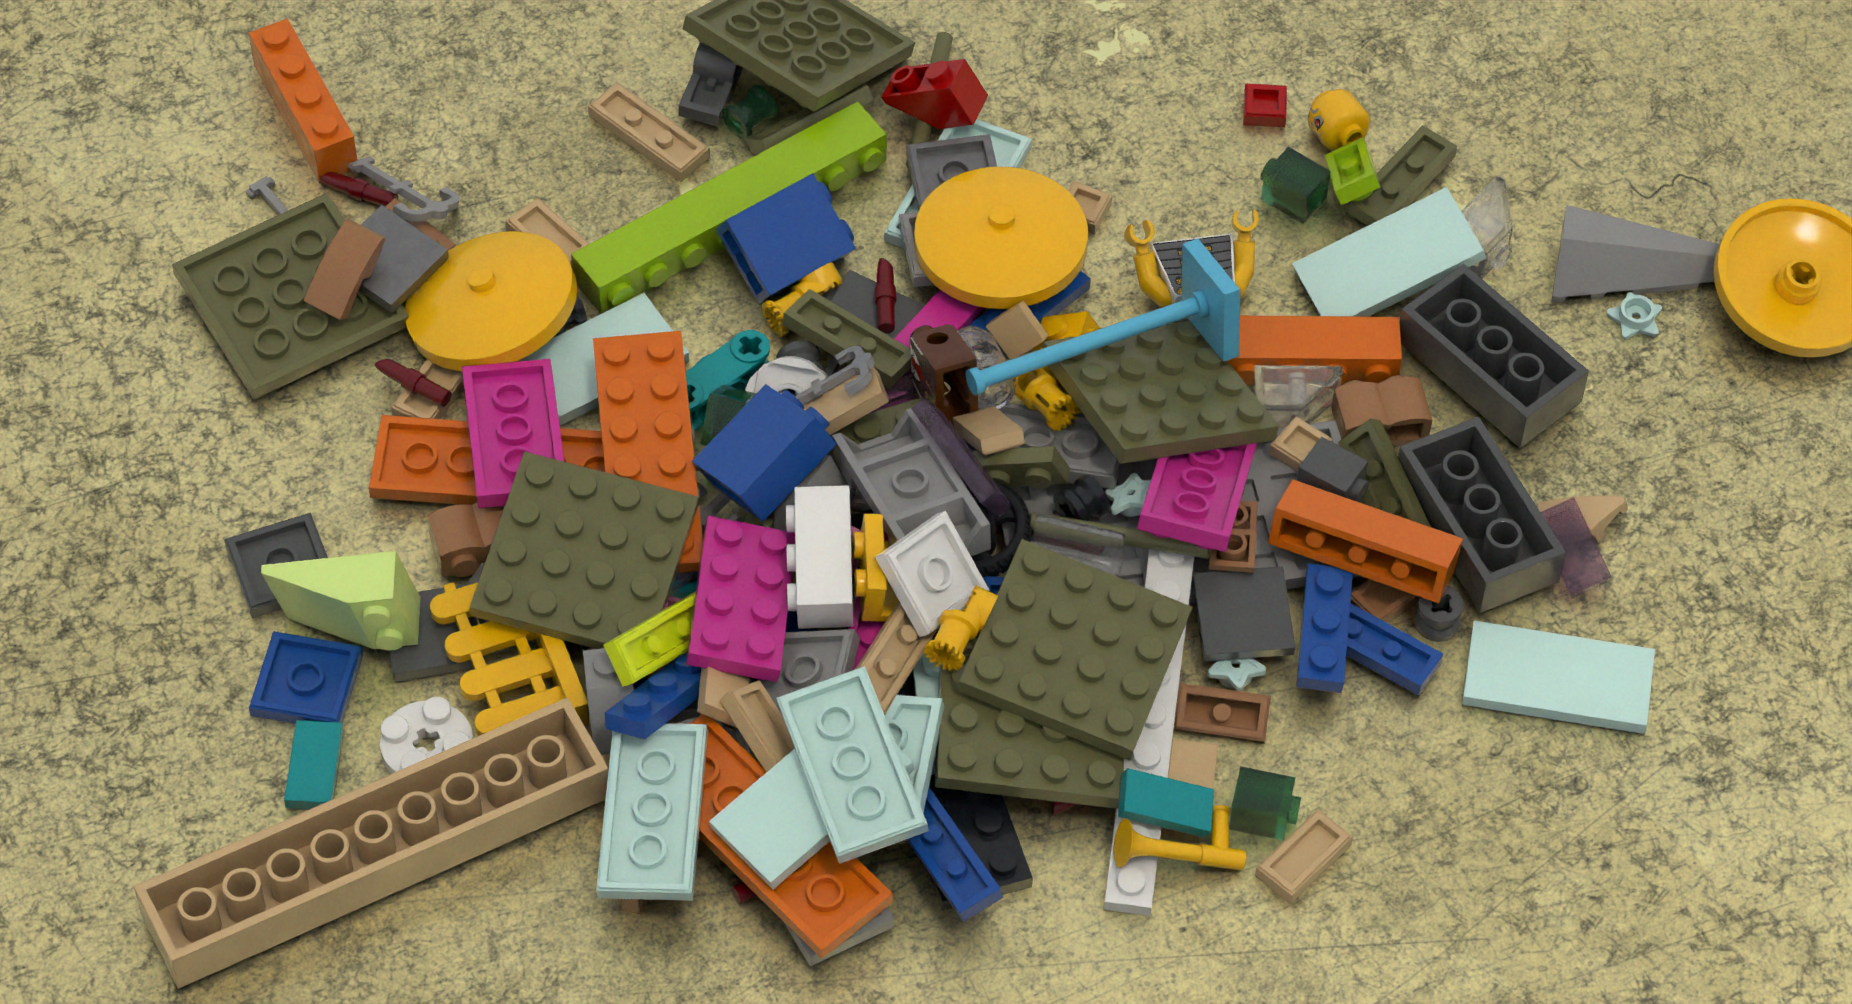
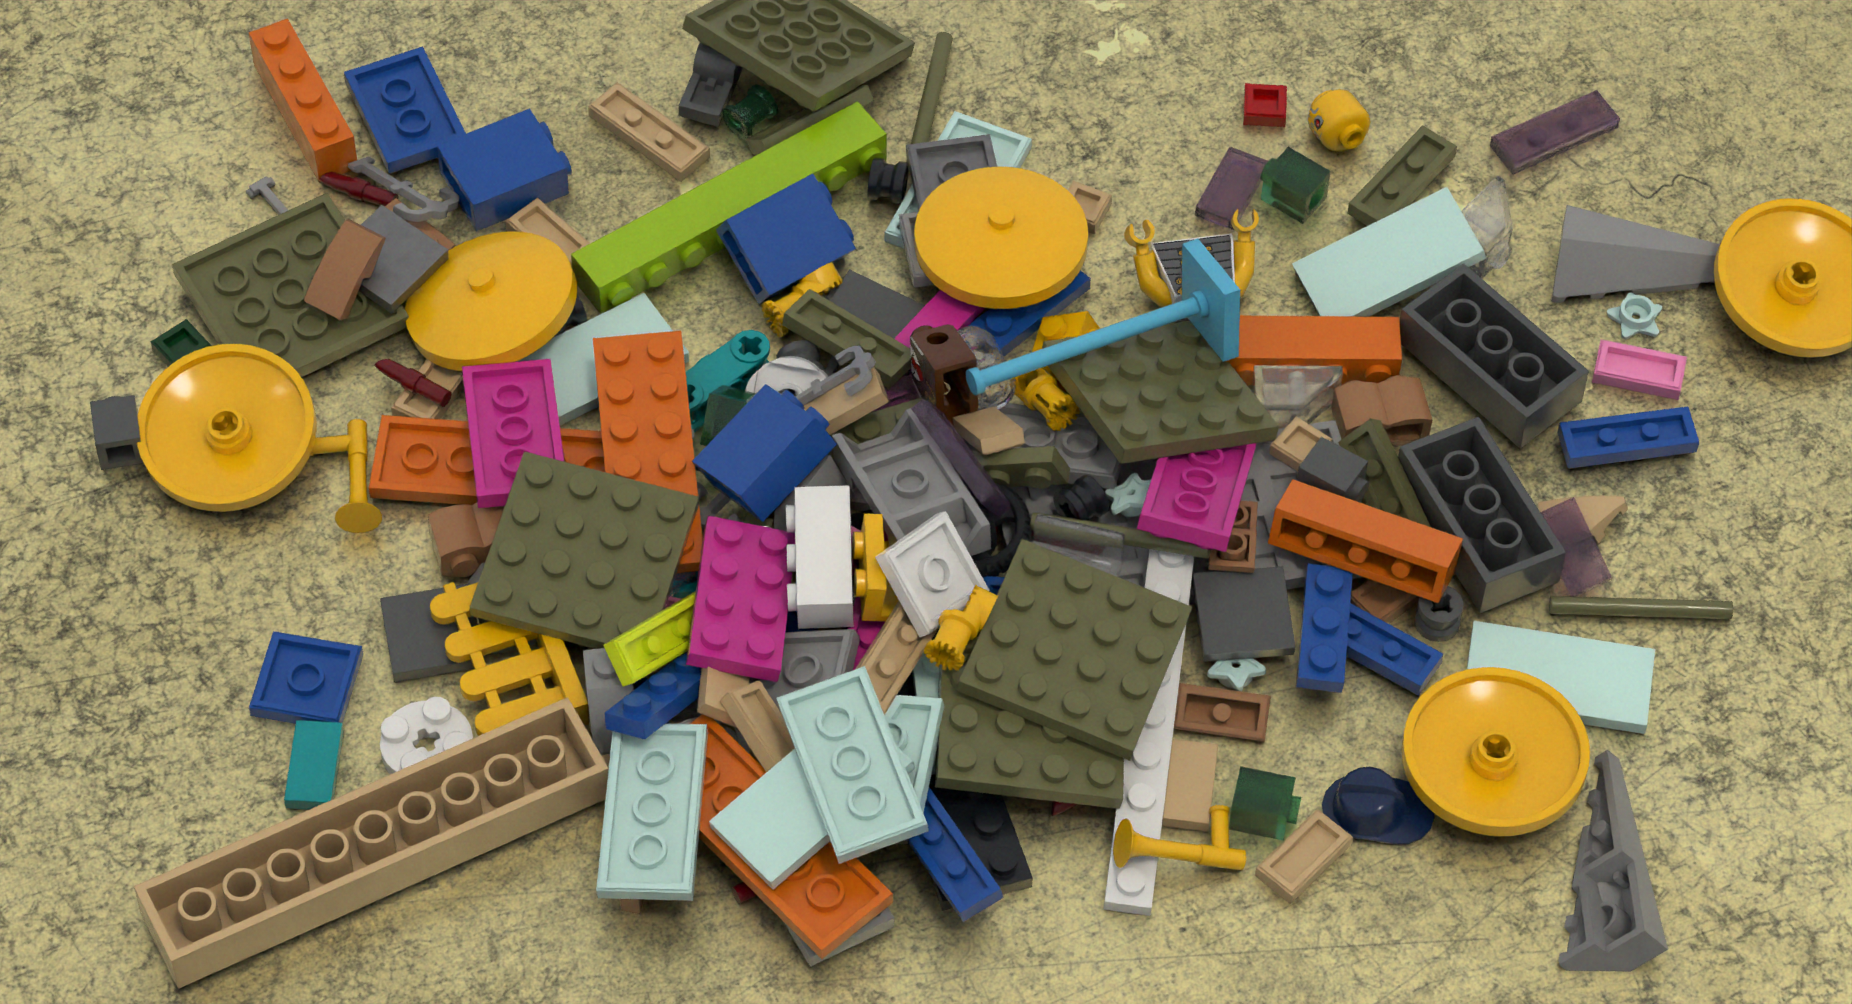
(116, 431): none -> dark grey brick
(178, 342): none -> dark green tile
(226, 427): none -> yellow dish
(276, 543): dark grey tile -> none
(350, 597): yellowish green slope -> none
(358, 514): none -> yellow piece
(404, 108): none -> blue plate
(504, 168): none -> blue brick
(885, 296): dark red piece -> none
(888, 180): none -> black wheel
(937, 93): red slope -> none
(1017, 330): tan tile -> none
(1166, 802): teal tile -> none
(1231, 187): none -> tile
(1352, 171): lime plate -> none
(1377, 807): none -> dark blue piece
(1495, 751): none -> yellow dish
(1554, 132): none -> tile
(1615, 904): none -> light grey wedge
(1628, 437): none -> blue plate
(1639, 369): none -> bright pink tile
(1641, 607): none -> olive bar

